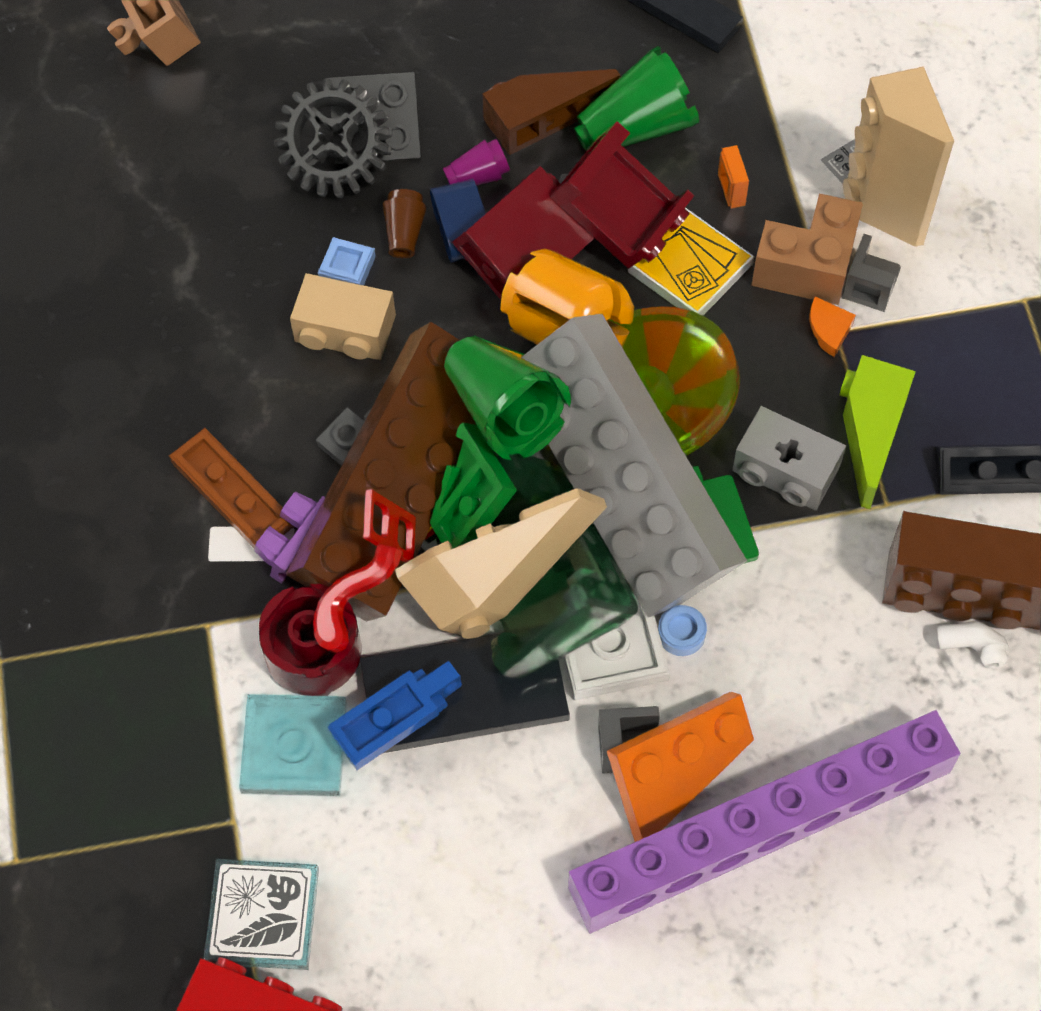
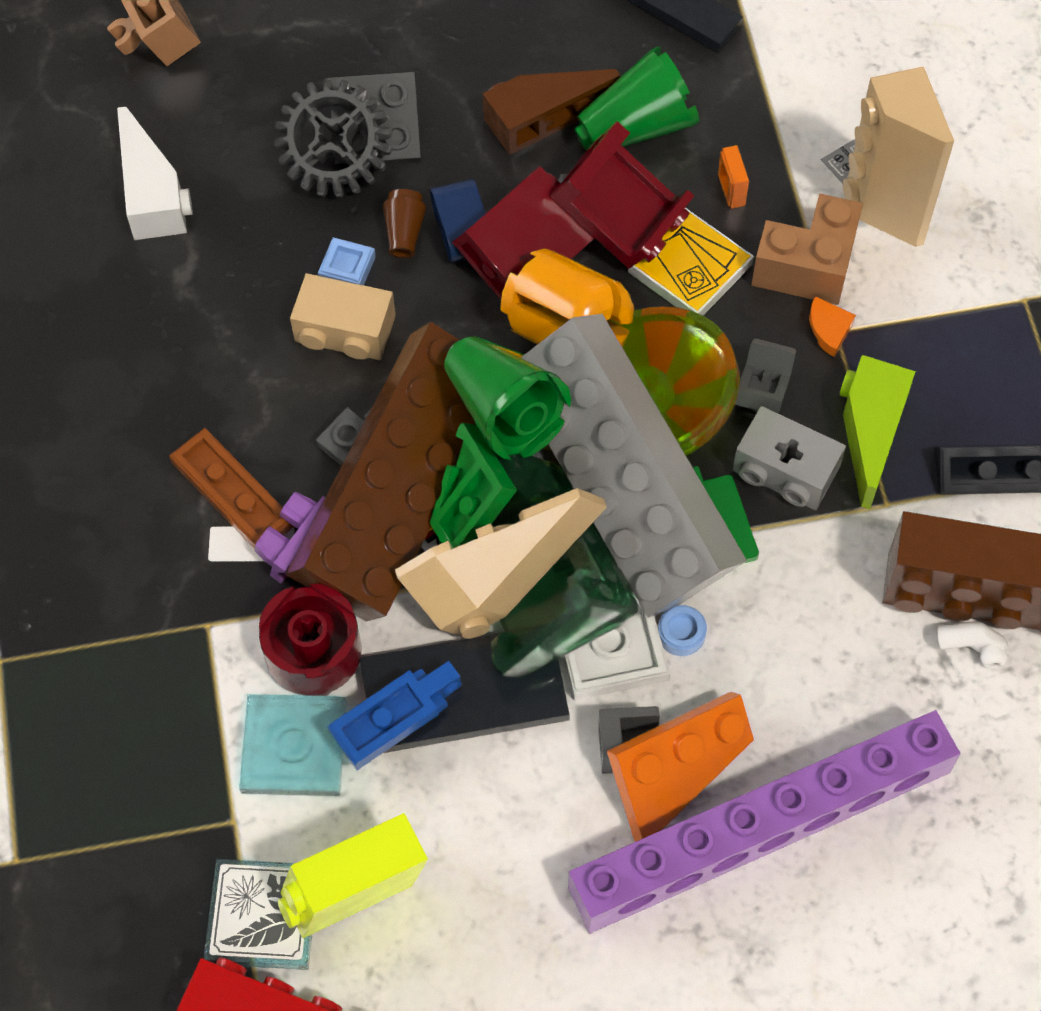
(151, 185): none -> white slope
(328, 617): red piece -> none
(351, 876): none -> neon yellow brick
(482, 163): magenta cone -> none
(766, 376): none -> dark grey bracket
(870, 278): dark grey panel -> none

